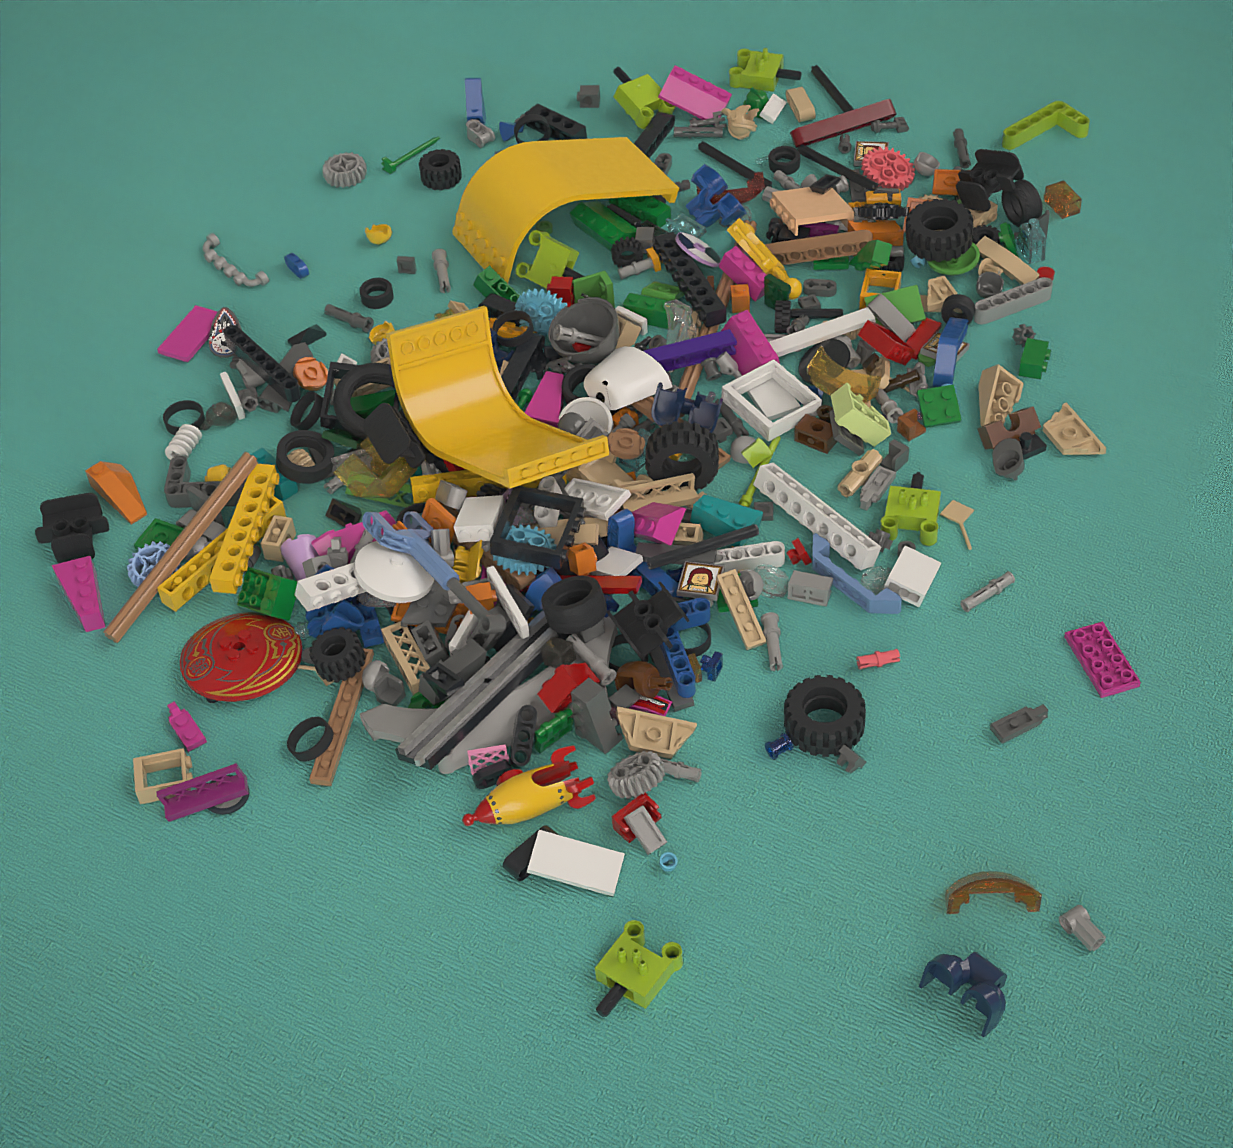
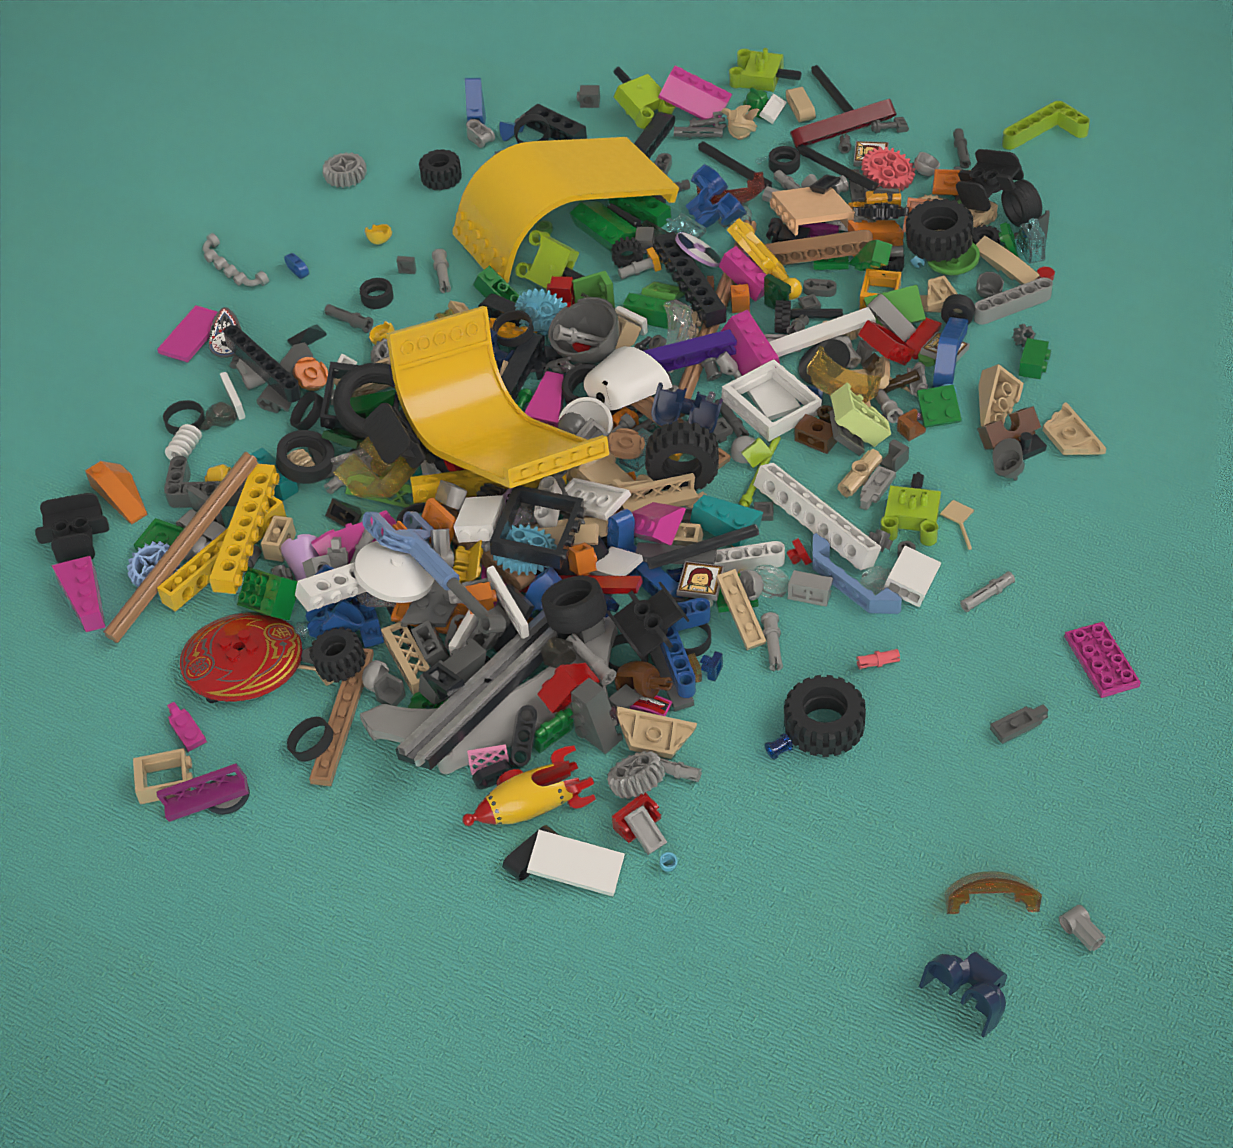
(248, 398): dark grey piece -> none
(390, 167): green piece -> none
(635, 970): lime piece -> none
(851, 757): dark grey tile -> none
(987, 266): tan piece -> none
(1062, 199): clear orange brick -> none

